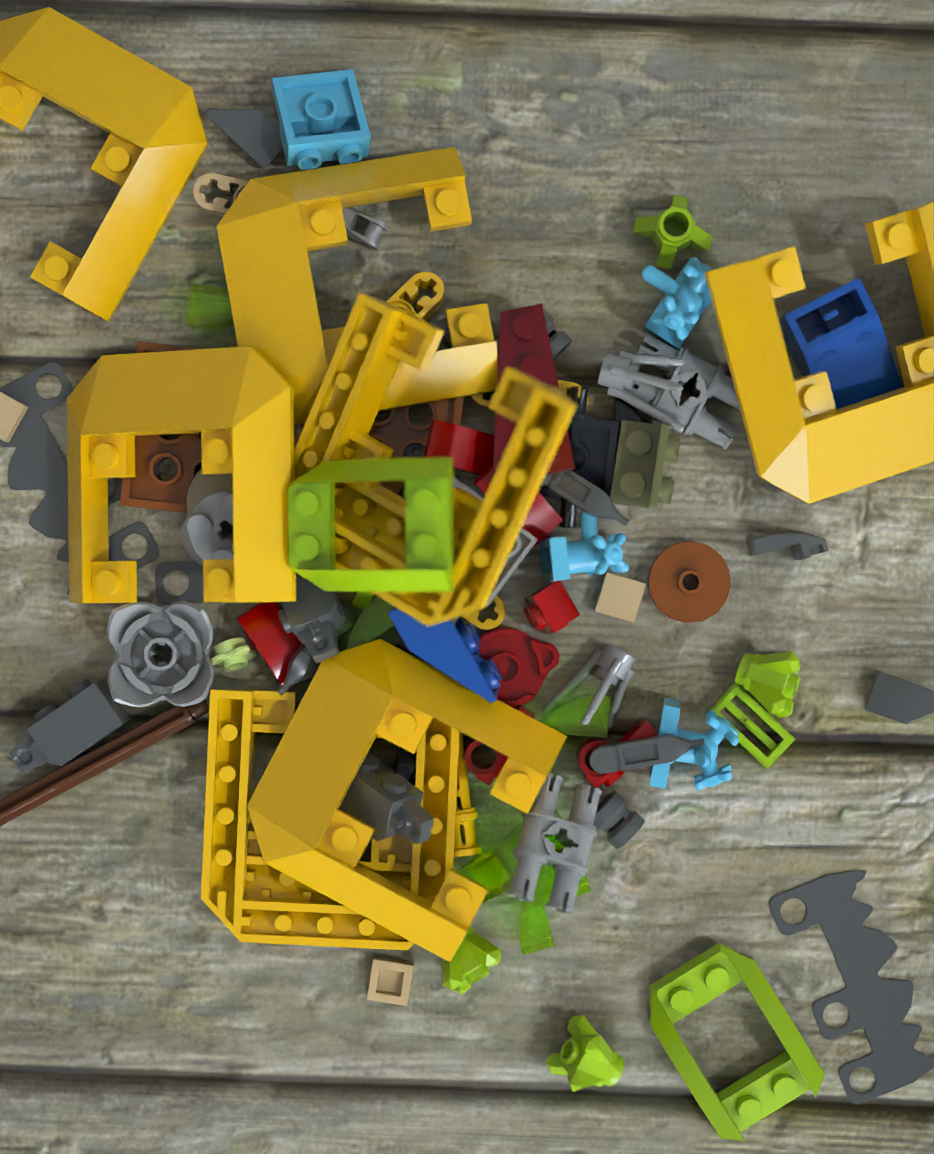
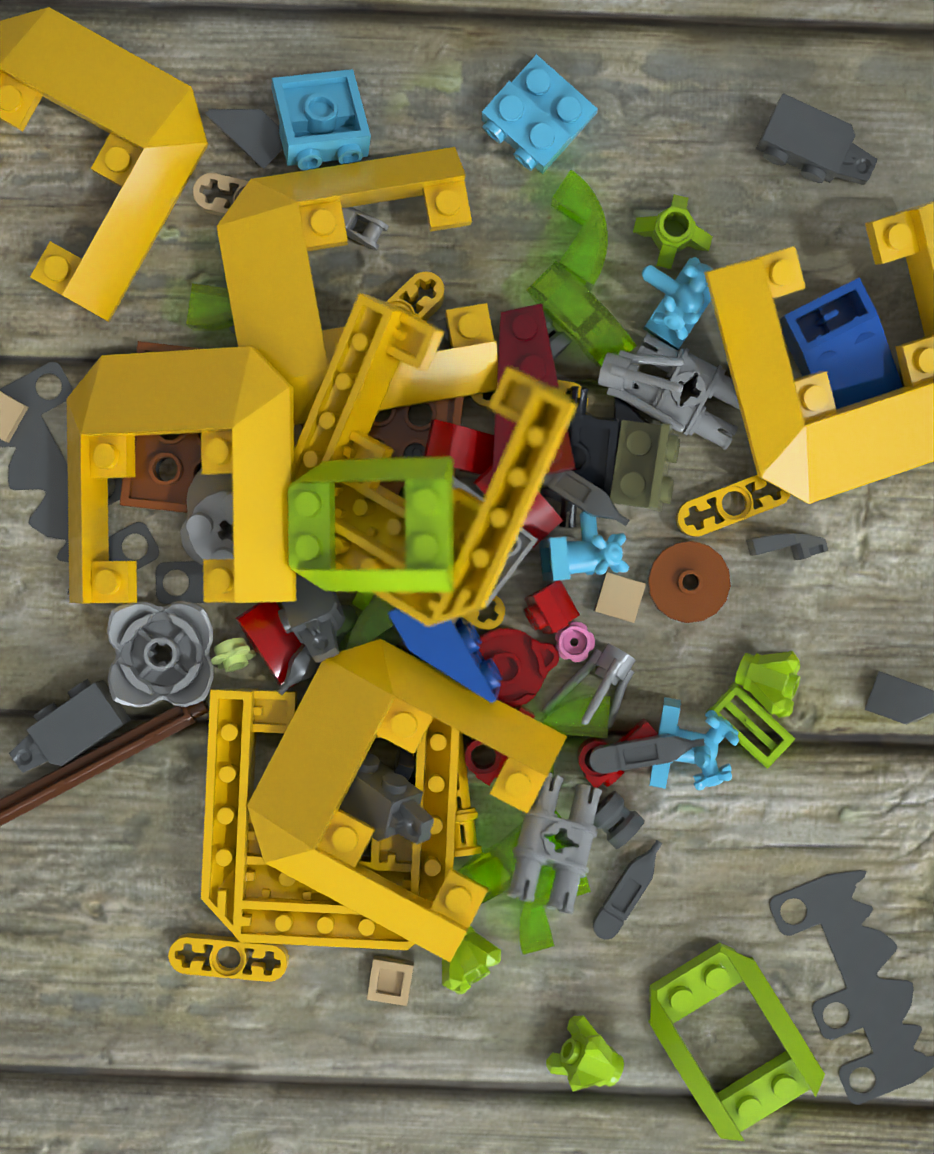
(200, 945): none -> yellow beam
(537, 115): none -> medium azure plate
(580, 314): none -> clear neon green brick
(585, 642): none -> bright pink plate
(589, 248): none -> clear neon green brick
(625, 894): none -> dark grey piece
(708, 524): none -> yellow beam
(814, 143): none -> dark grey hinge

